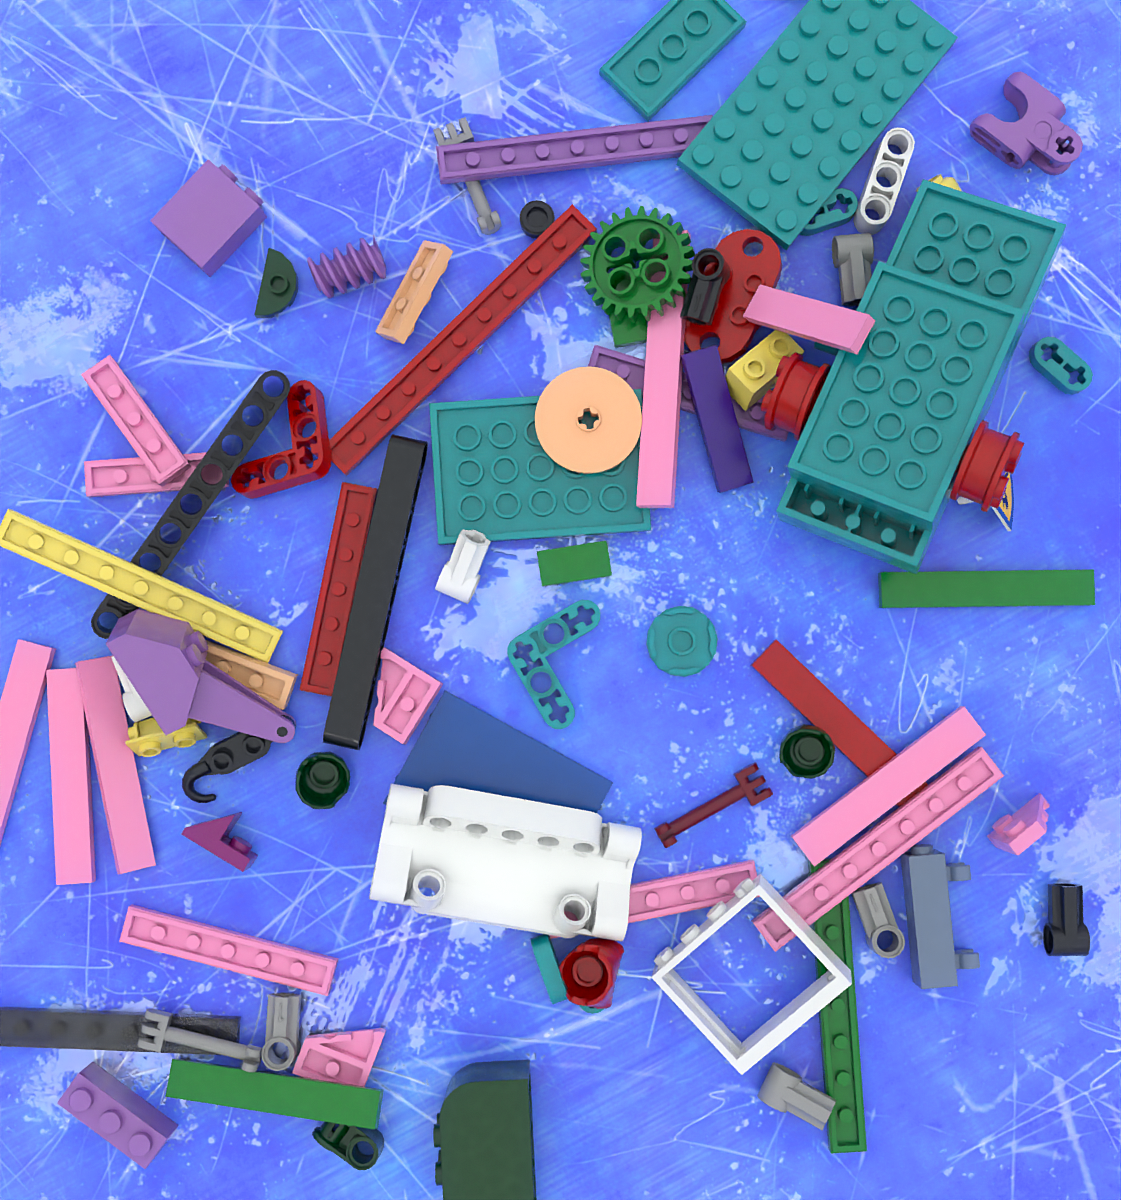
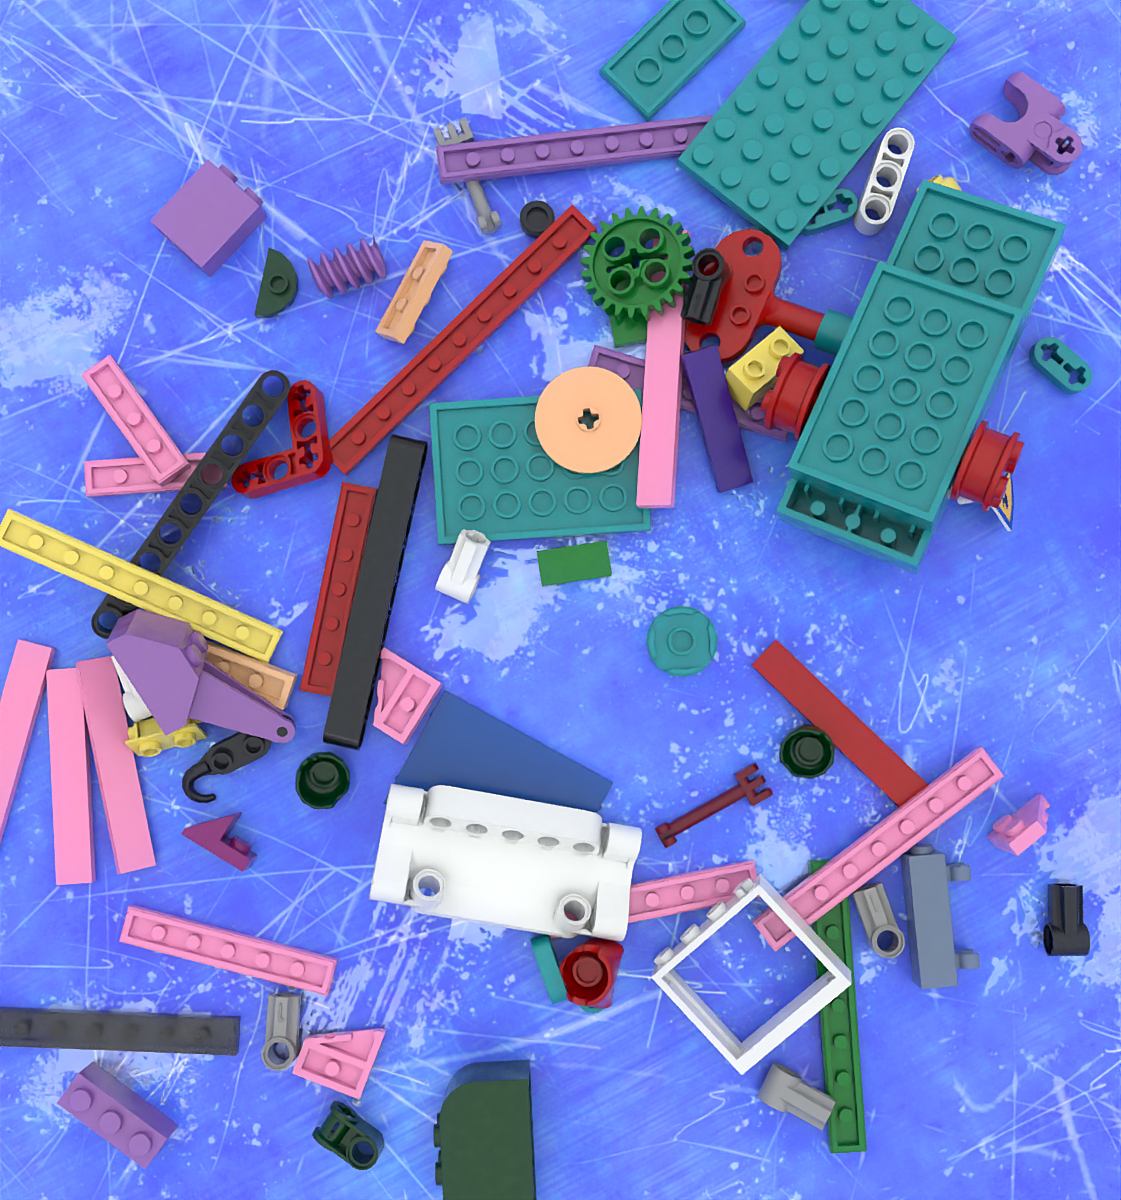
(164, 1032): light grey hinge -> none
(275, 1093): green tile -> none
(542, 649): teal beam -> none
(809, 318): bright pink tile -> none
(853, 258): light grey piece -> none
(888, 785): bright pink tile -> none
(986, 588): green tile -> none

